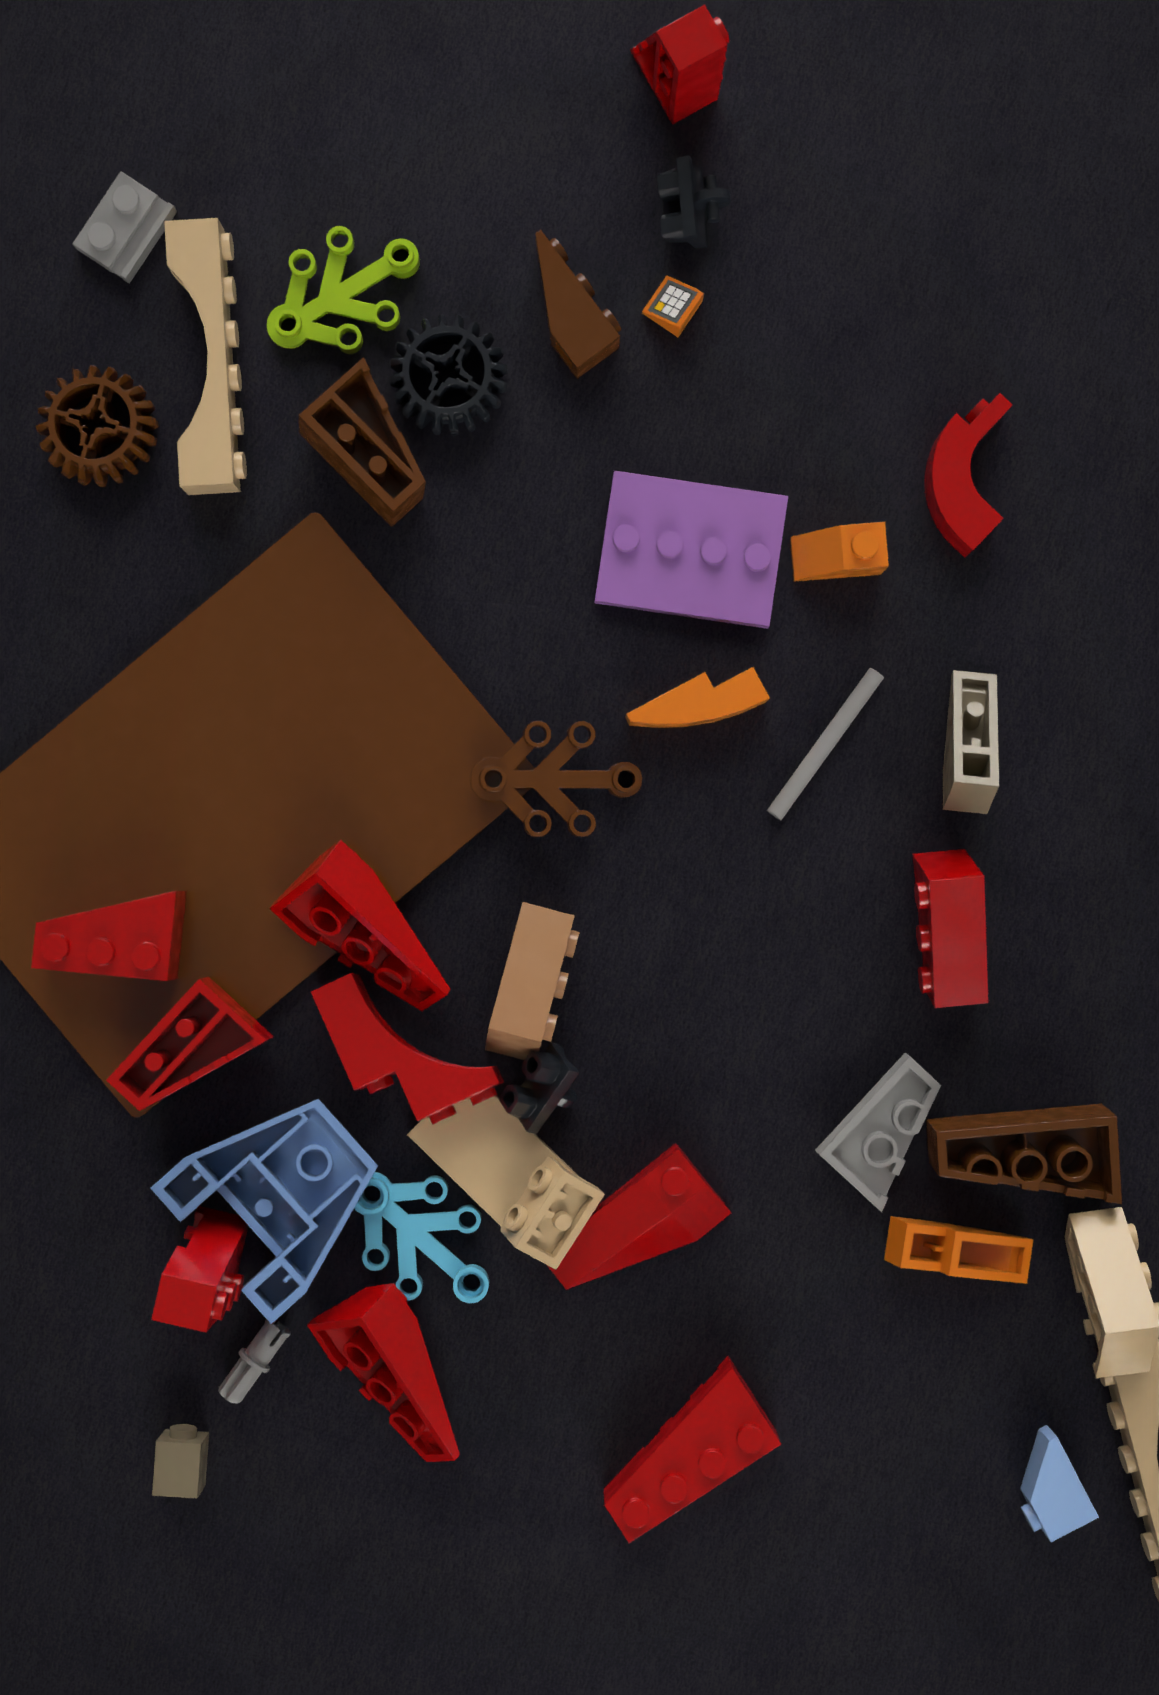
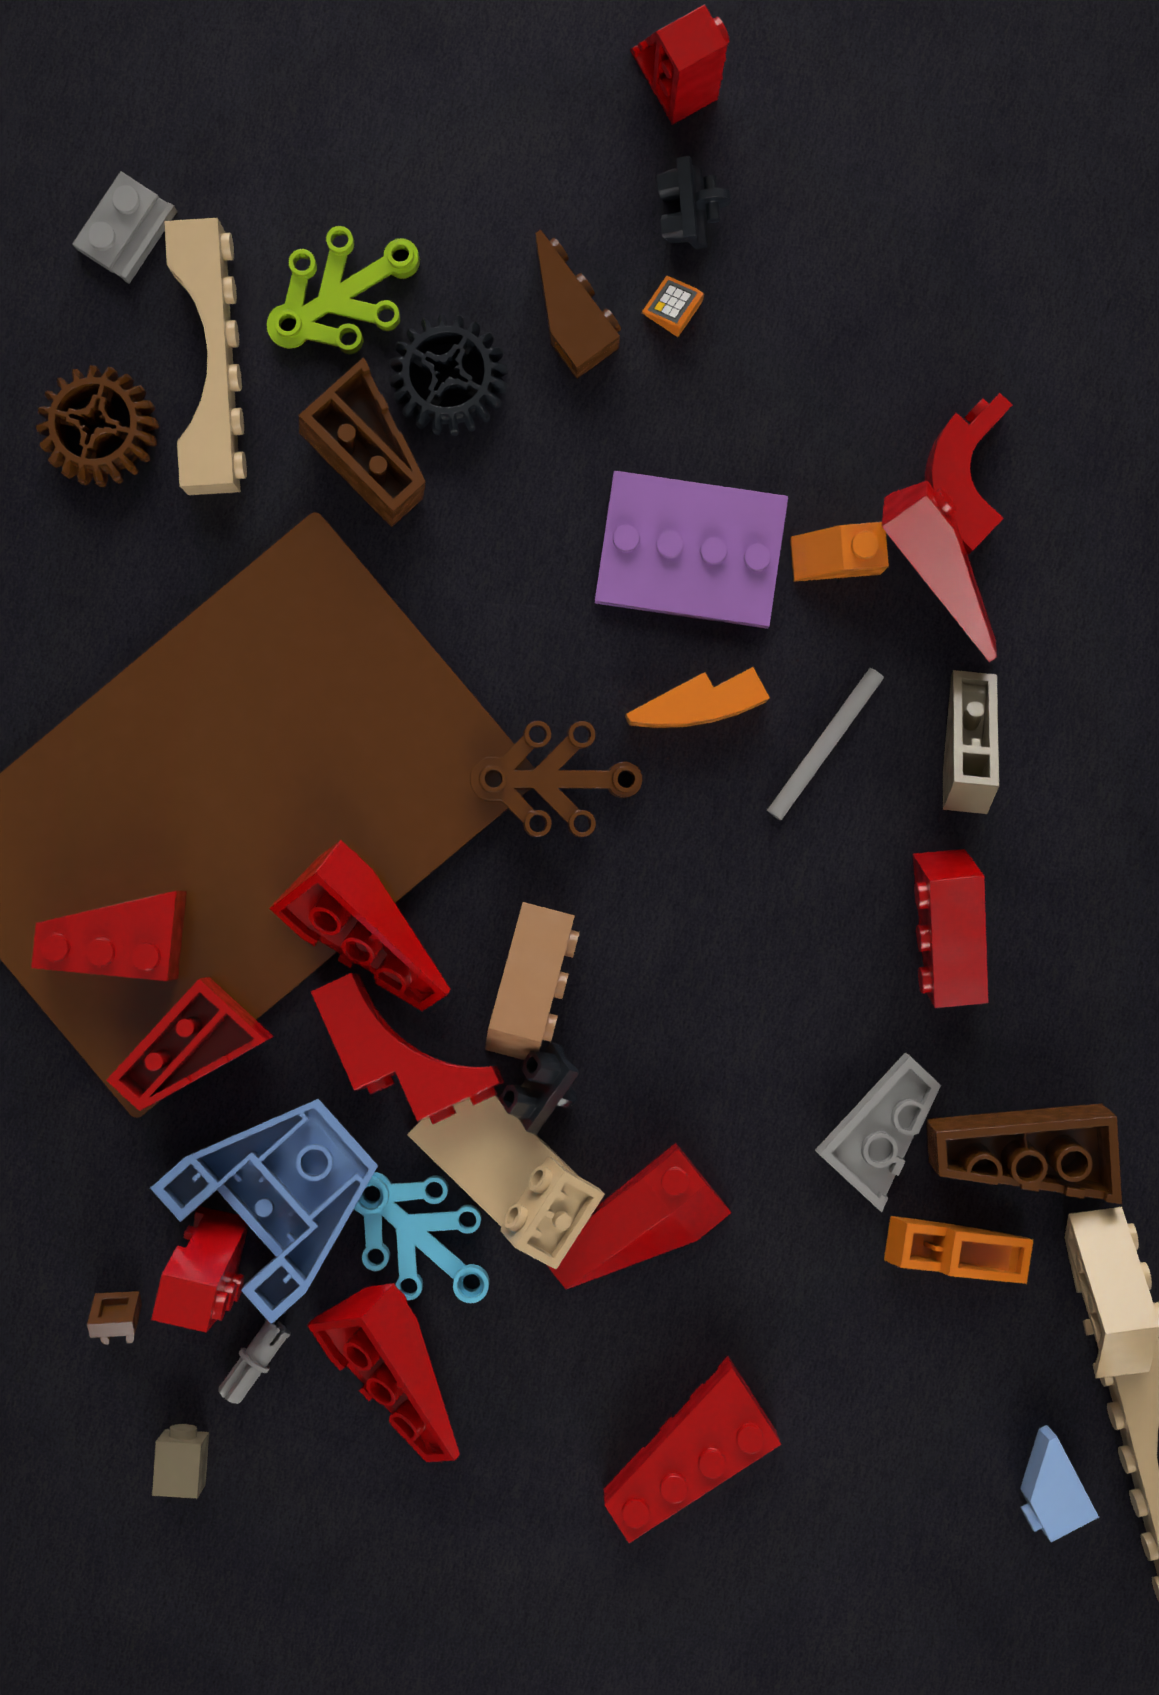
(114, 1315): none -> reddish brown tile
(929, 537): none -> wedge

